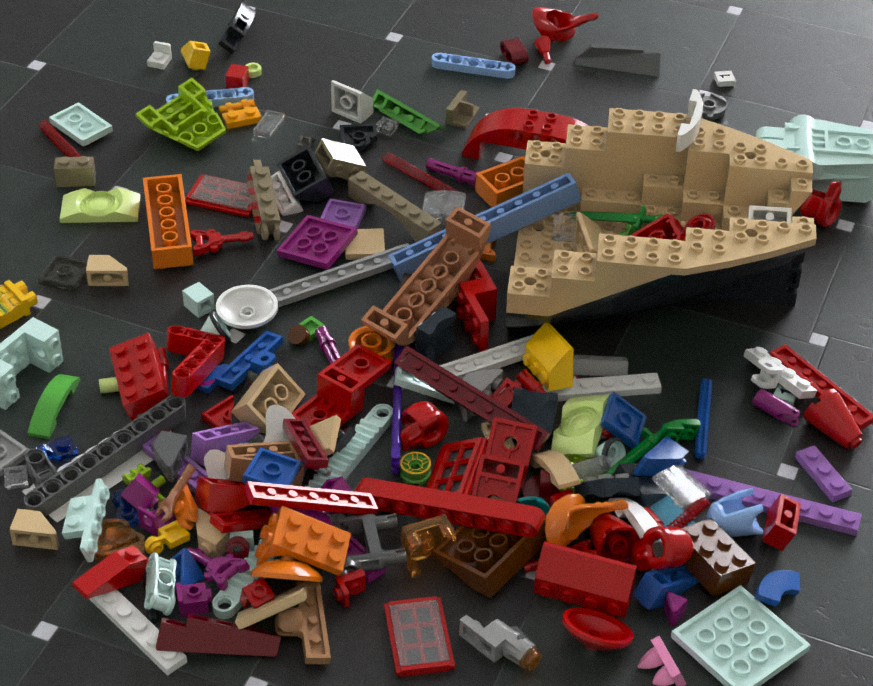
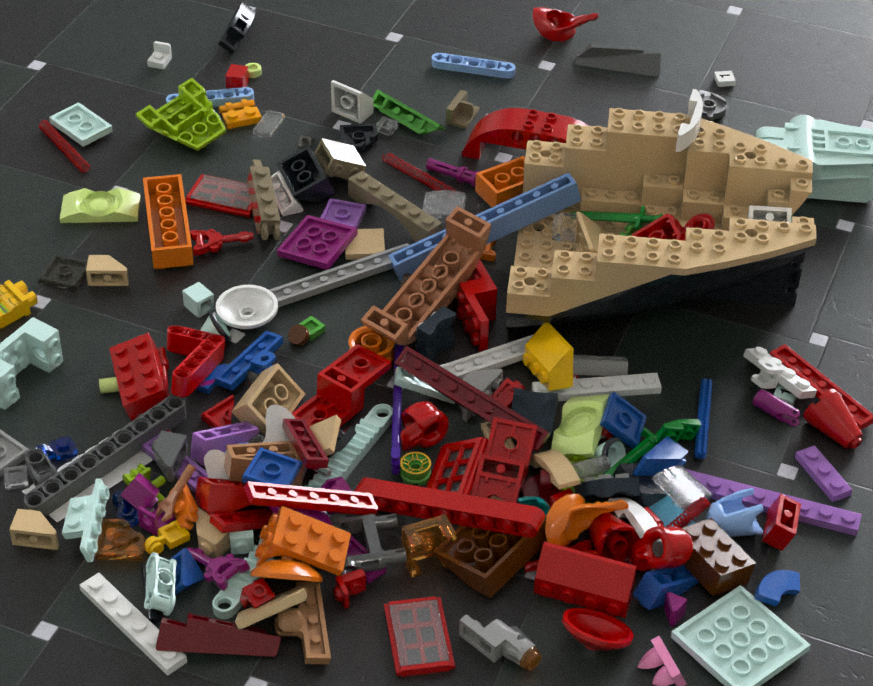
(49, 405): bright green slope -> none
(74, 171): dark tan brick -> none
(112, 573): red slope -> none
(193, 598): magenta brick -> none
(196, 55): yellow slope -> none
(239, 541): dark red plate -> none
(327, 344): magenta pin -> none
(514, 51): dark red beam -> none
(529, 382): red pin -> none
(543, 46): red cone -> none
(823, 206): red piece -> none

